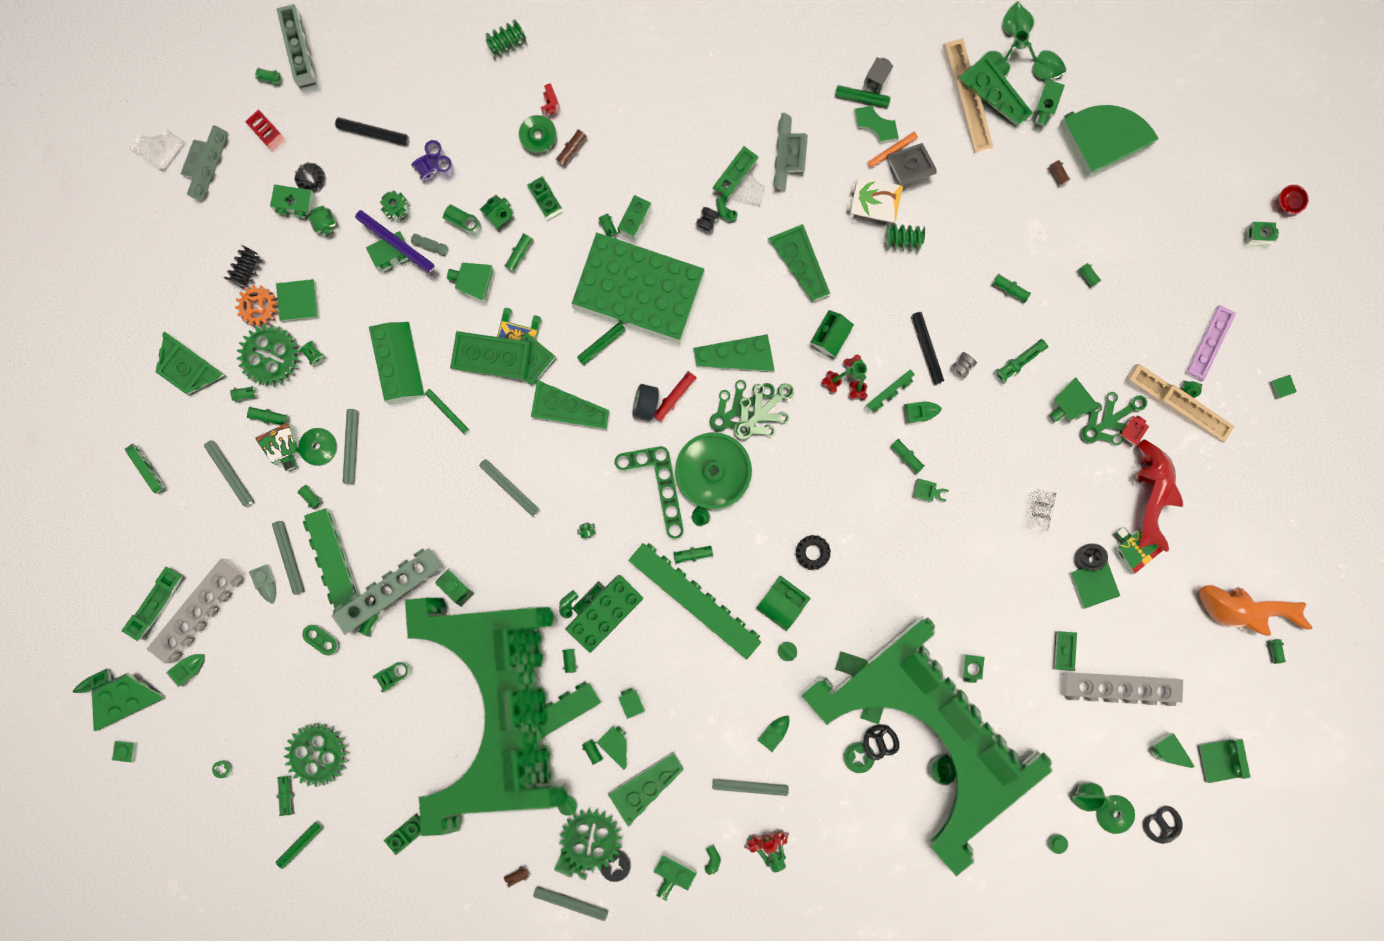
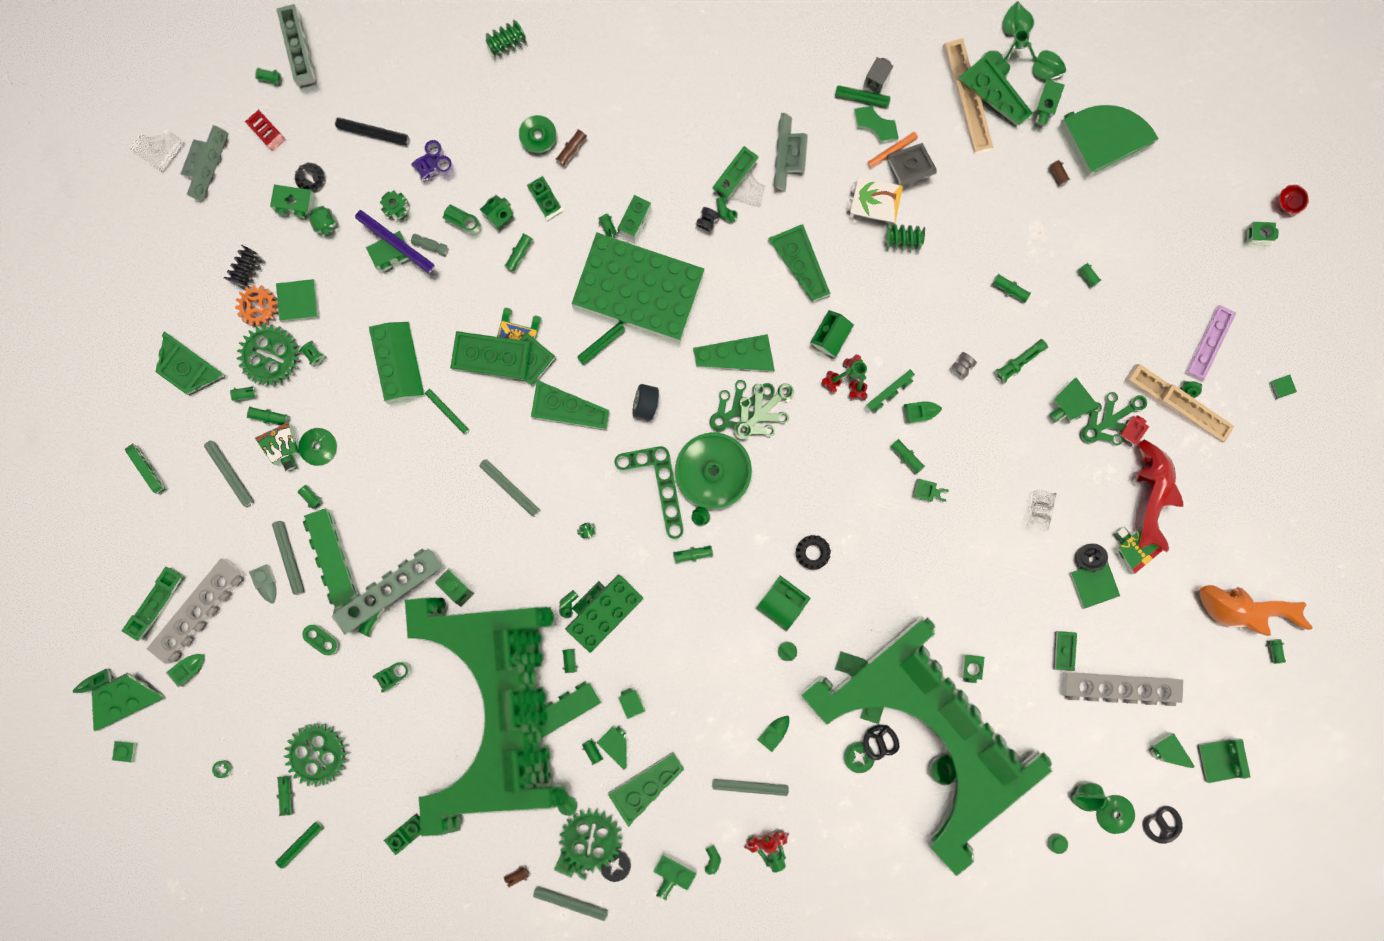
(350, 445): sand green axle -> none
(472, 280): green torso -> none
(550, 96): red bracket -> none
(671, 400): red pin -> none
(695, 601): green brick -> none
(928, 348): black axle -> none

